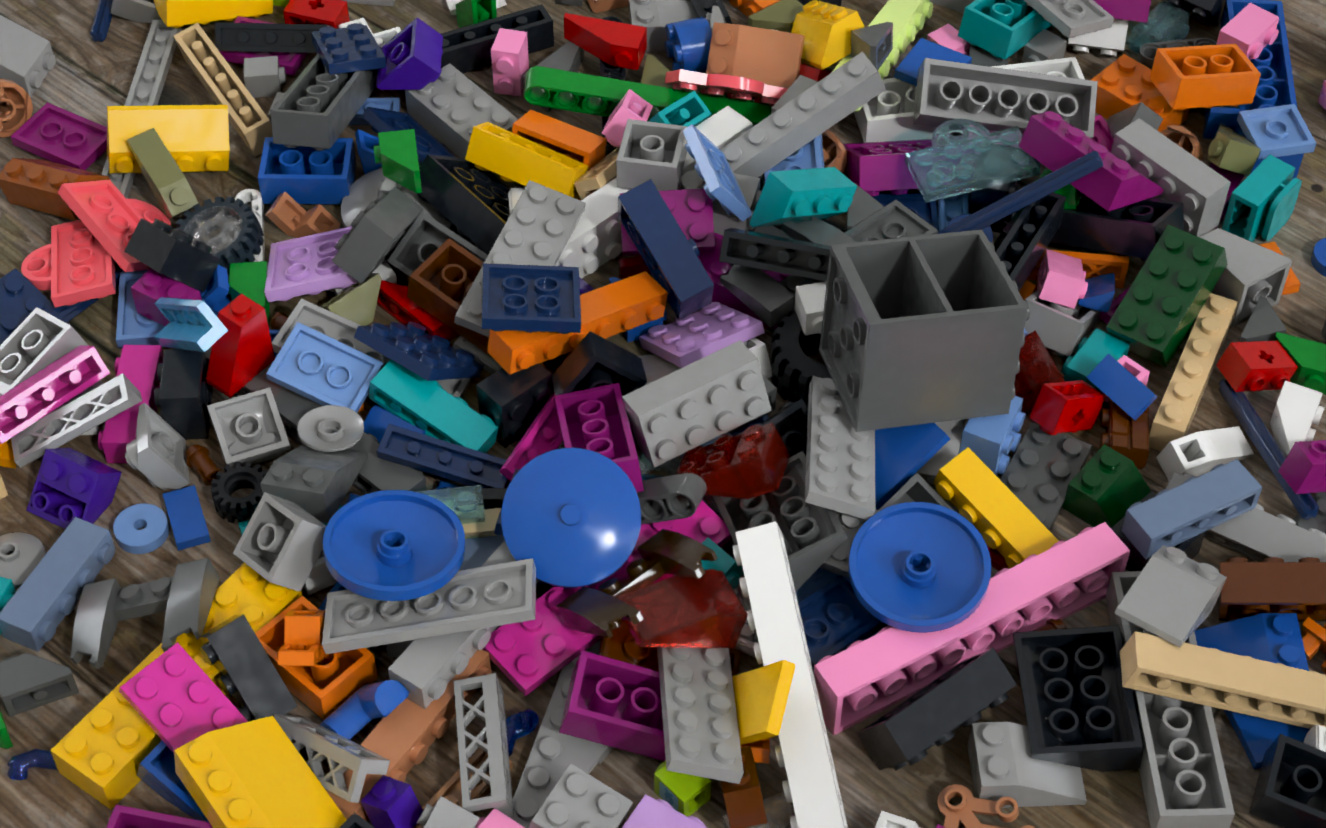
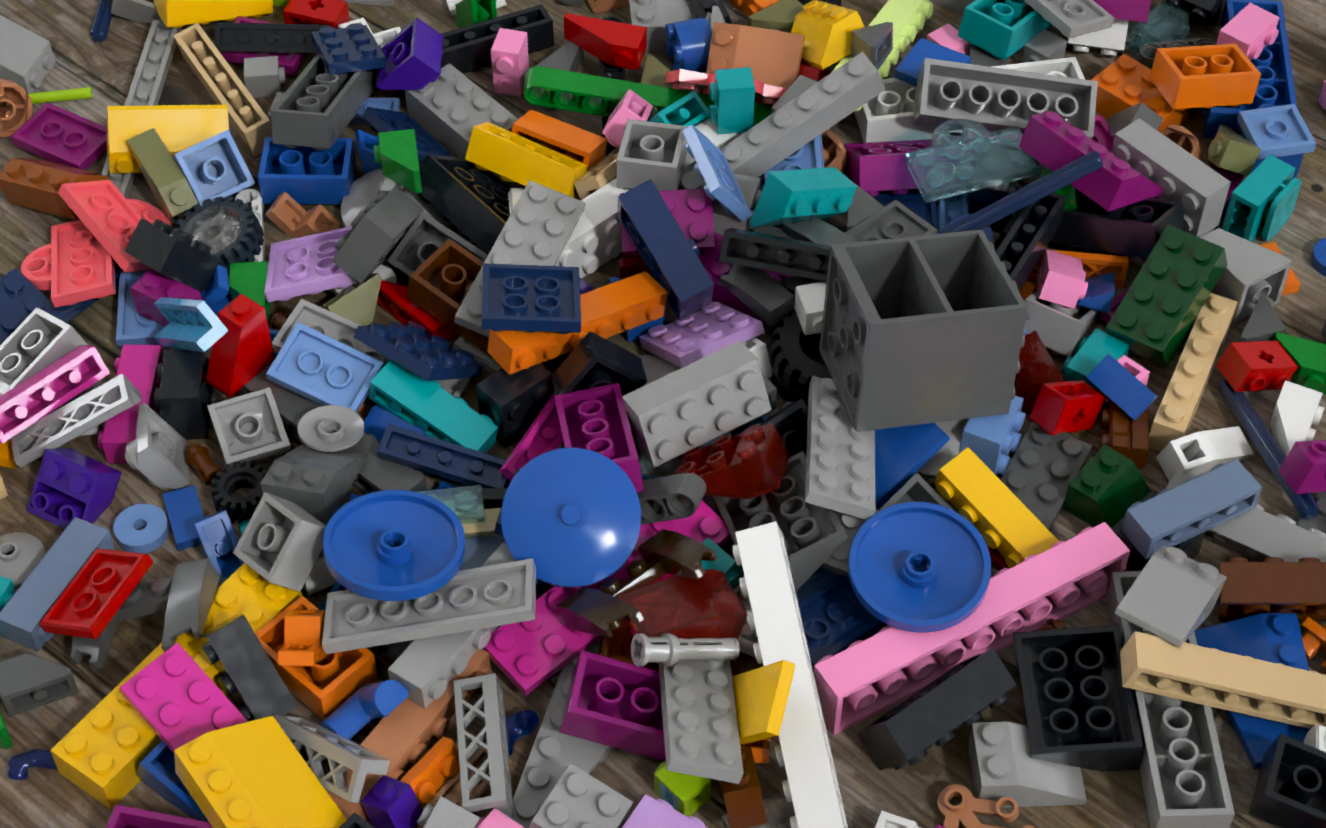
(61, 95): none -> lime bar
(96, 593): none -> red tile
(214, 168): none -> medium blue brick
(219, 543): none -> blue slope
(433, 770): none -> orange plate
(670, 649): none -> light grey pin
(733, 100): none -> teal brick

